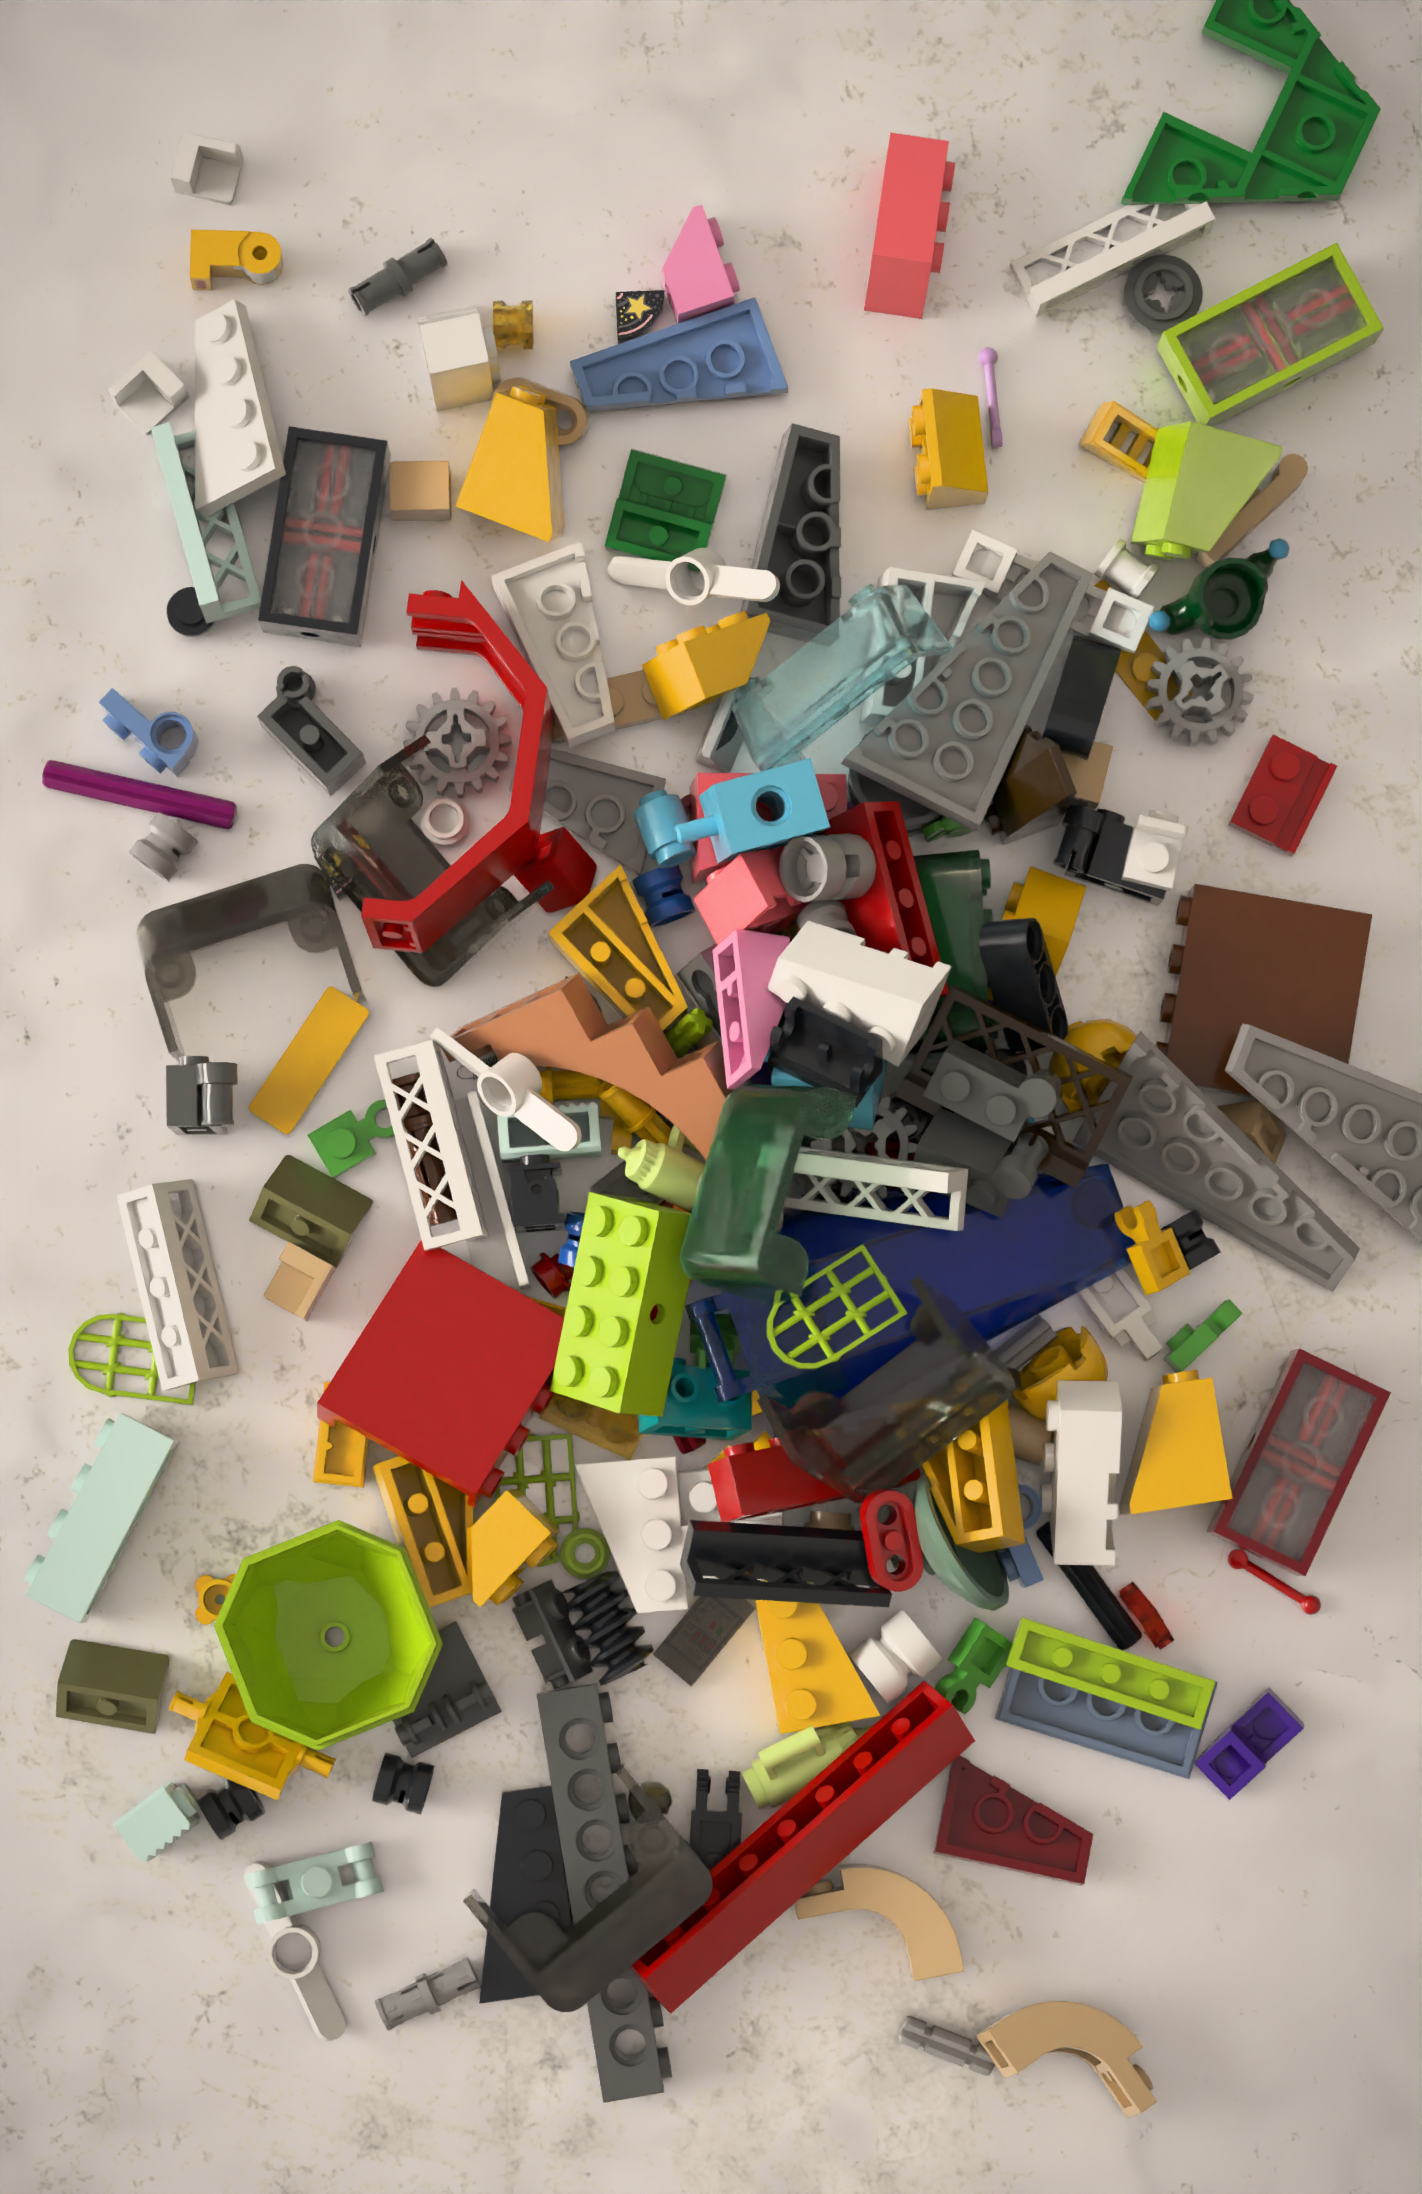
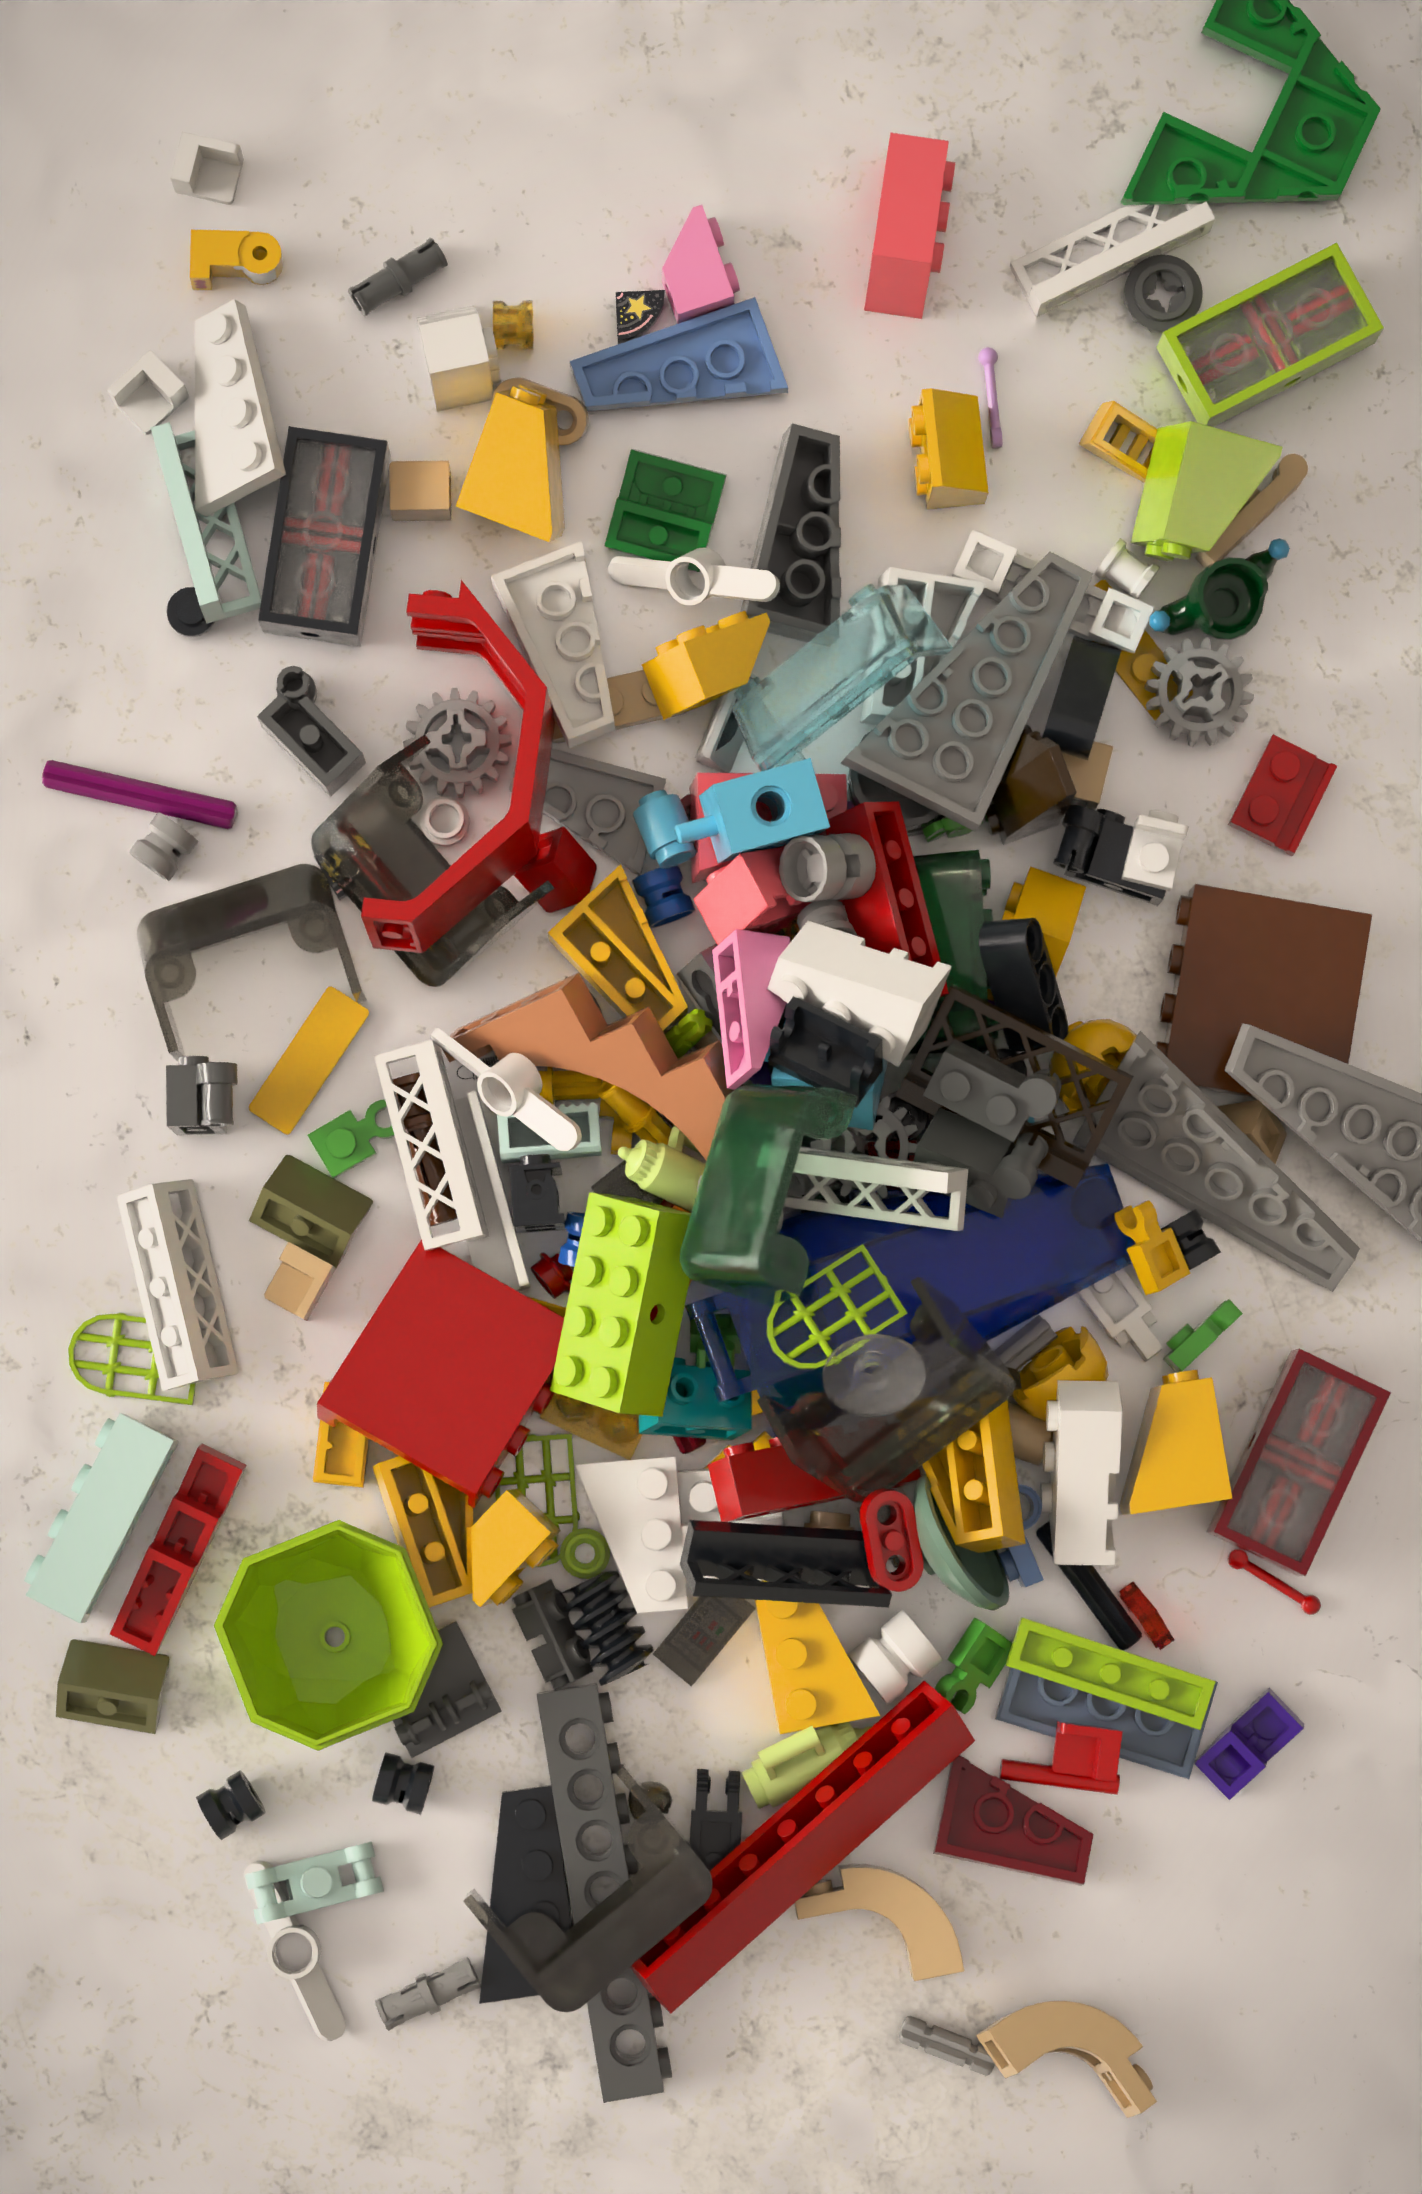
(126, 721): medium blue plate -> none
(159, 1820): light aqua brick -> none
(178, 1549): none -> red slope
(208, 1590): yellow plate -> none
(239, 1749): yellow plate -> none
(874, 1375): none -> clear dish
(1044, 1775): none -> red piece
(1087, 1751): none -> red panel

